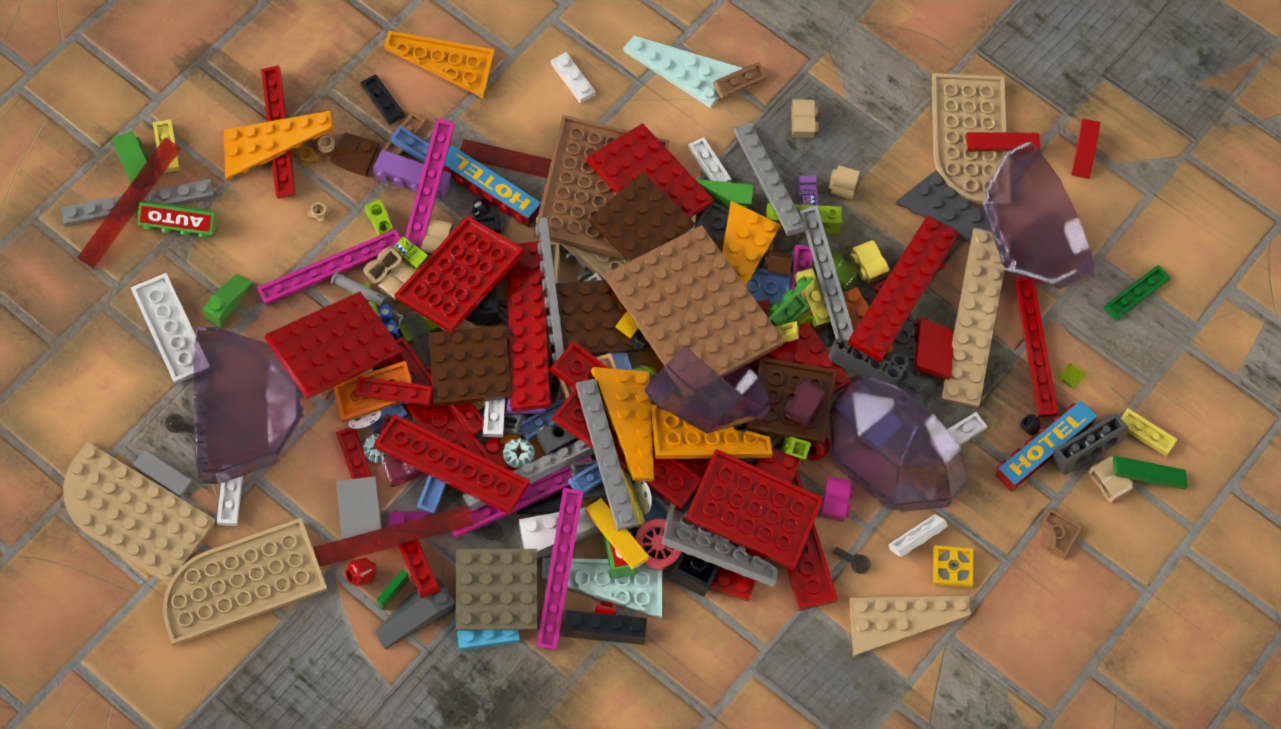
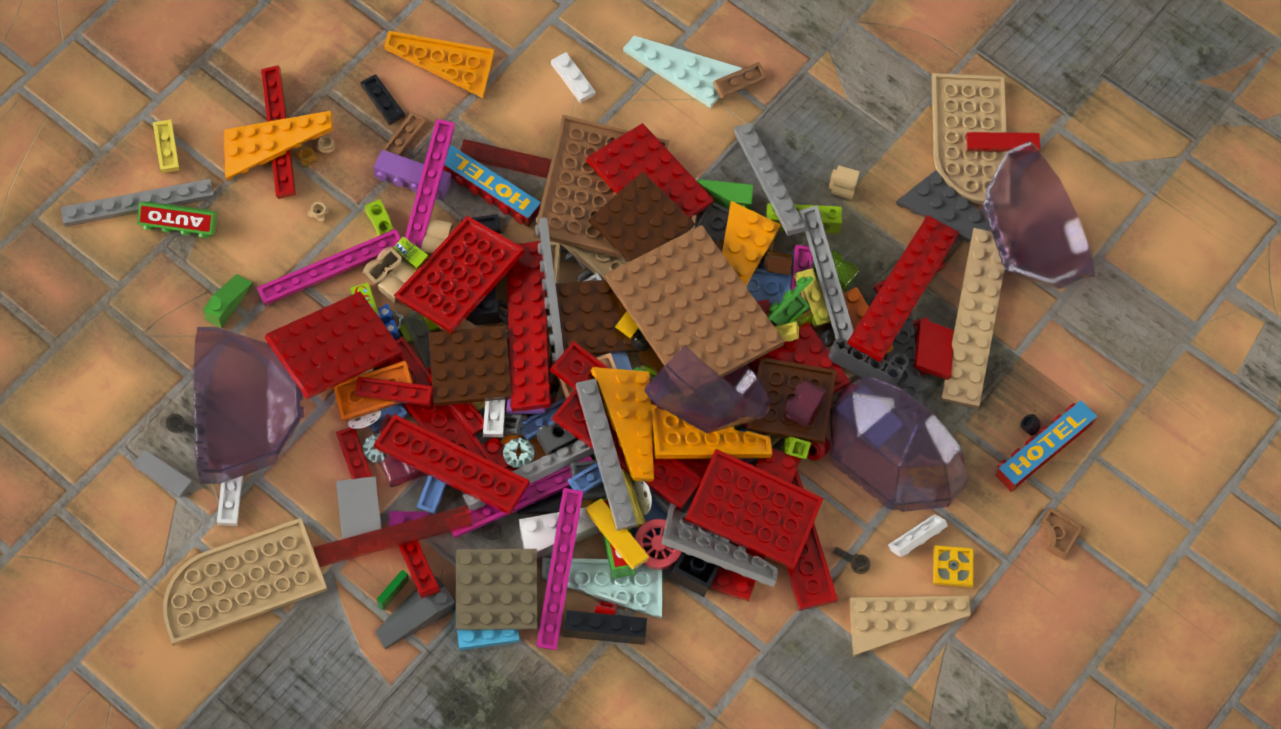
(129, 203): clear red plate -> none
(130, 154): bright green brick -> none
(132, 514): tan plate -> none
(167, 325): white plate -> none
(355, 154): reddish brown plate -> none
(356, 287): light grey pin -> none
(361, 572): red head -> none
(410, 143): medium blue tile -> none
(482, 207): black tile -> none
(708, 161): white tile -> none
(803, 118): tan brick -> none
(807, 190): medium lavender leg -> none
(836, 499): dark pink brick -> none
(870, 262): light yellow brick -> none
(967, 428): white tile -> none
(1036, 347): red plate -> none
(1071, 375): clear neon green tile -> none
(1085, 148): red slope -> none
(1089, 444): dark grey brick -> none
(1110, 485): tan brick -> none
(1137, 293): green tile -> none
(1148, 432): light yellow plate -> none
(1150, 472): green tile -> none

